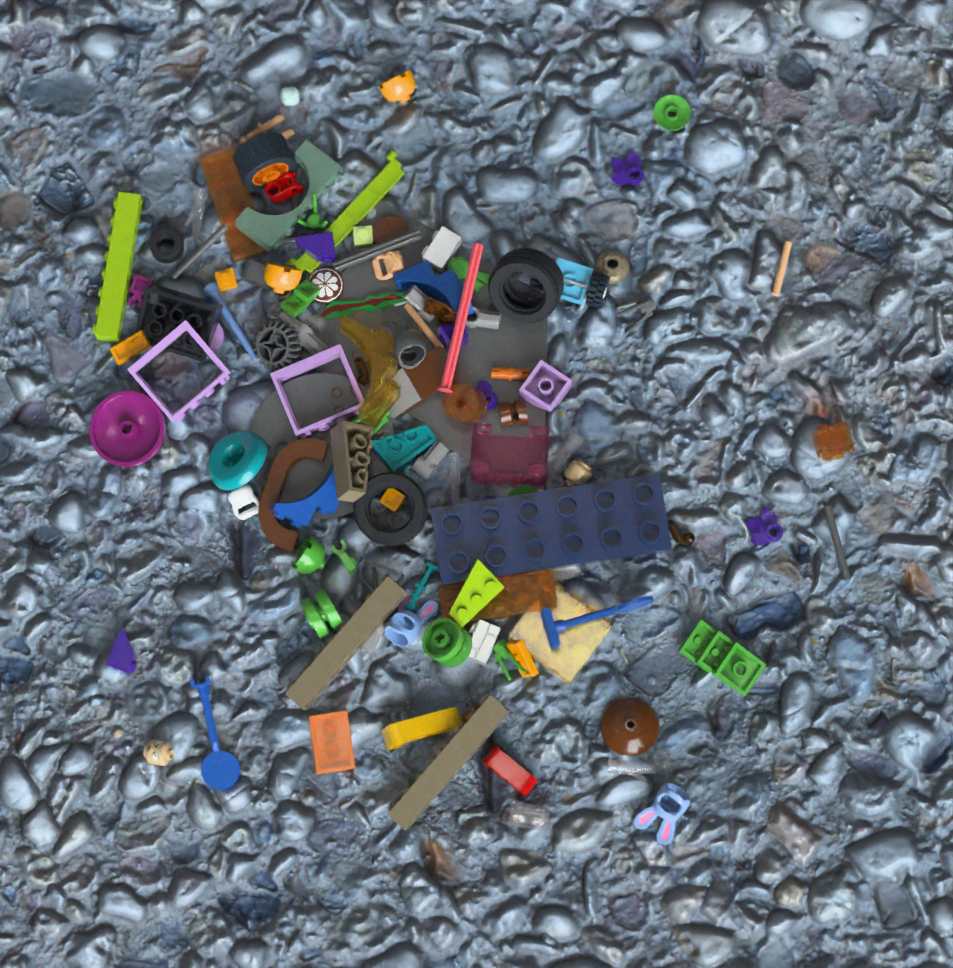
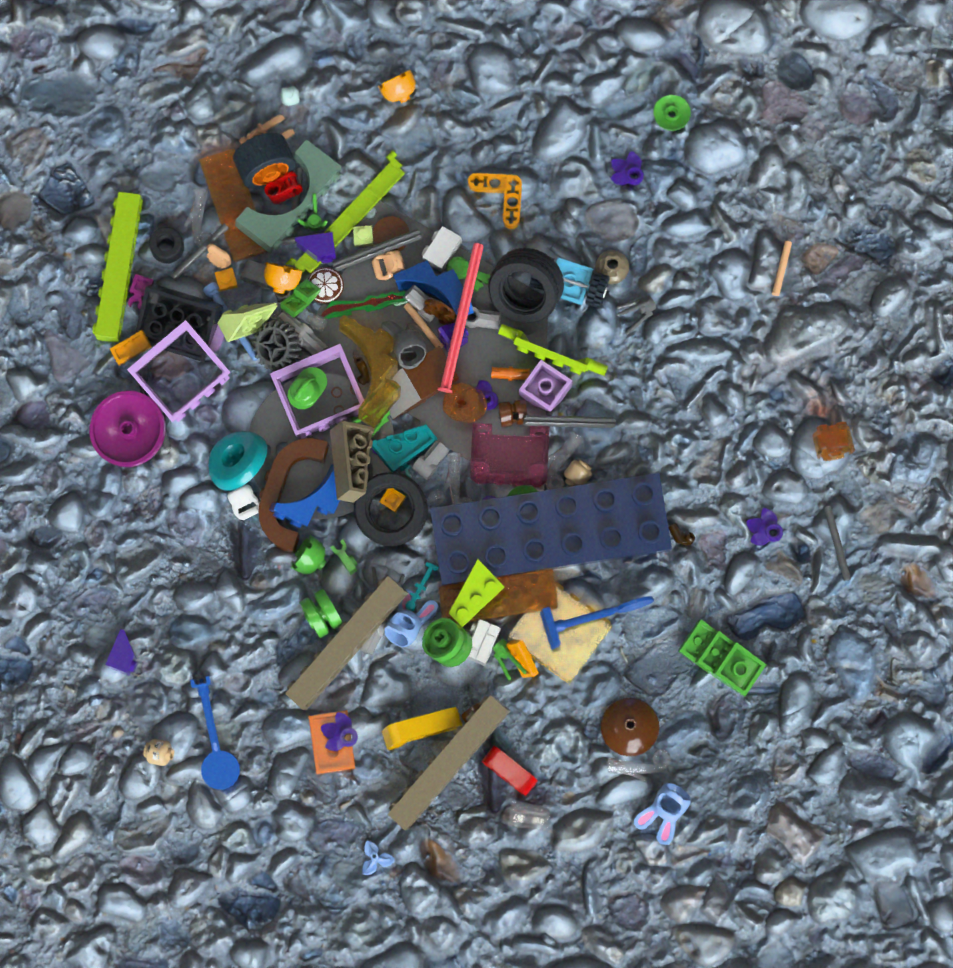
(218, 256): none -> light nougat piece
(245, 320): none -> yellowish green slope
(307, 388): none -> bright green piece
(336, 733): none -> dark purple plate
(371, 850): none -> light blue plant
(504, 187): none -> light orange beam
(525, 346): none -> lime plate
(569, 421): none -> dark grey axle

